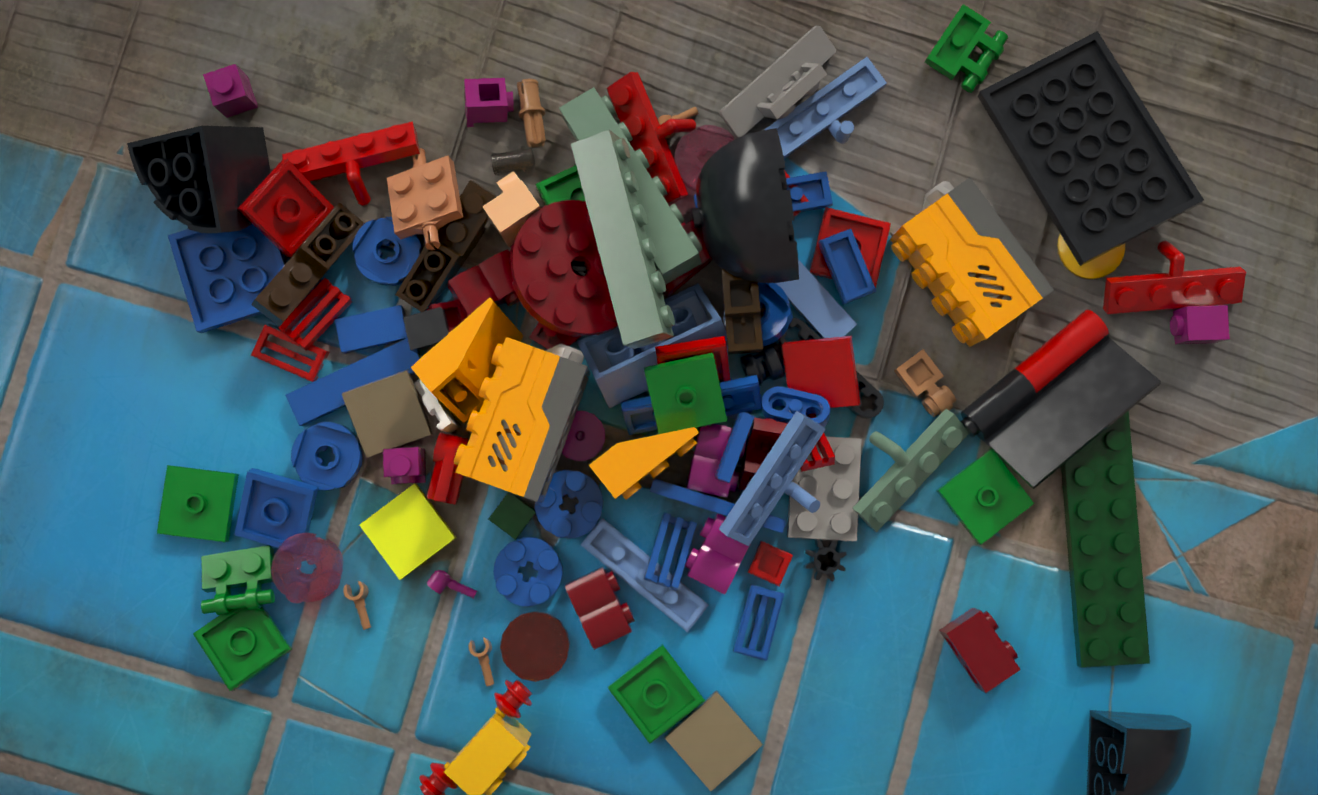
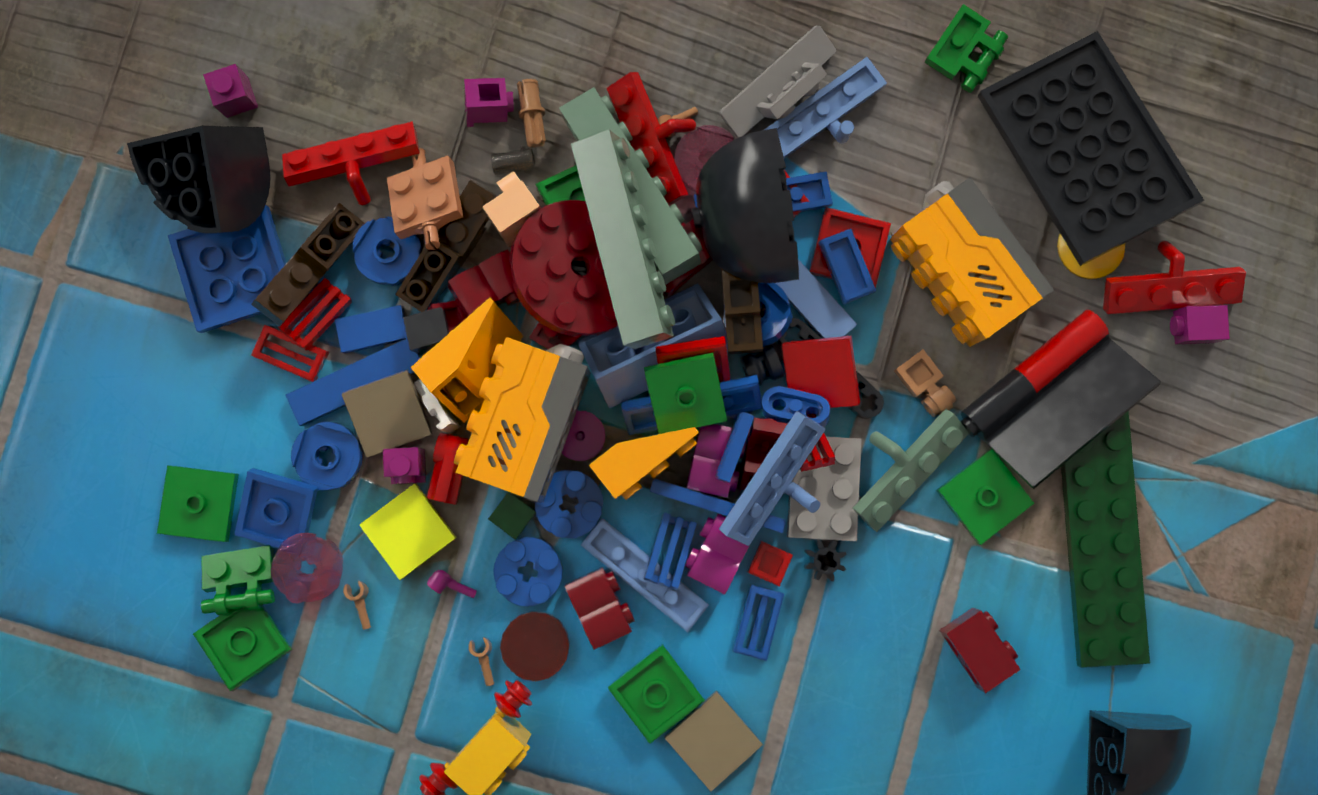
(286, 208): red tile -> none

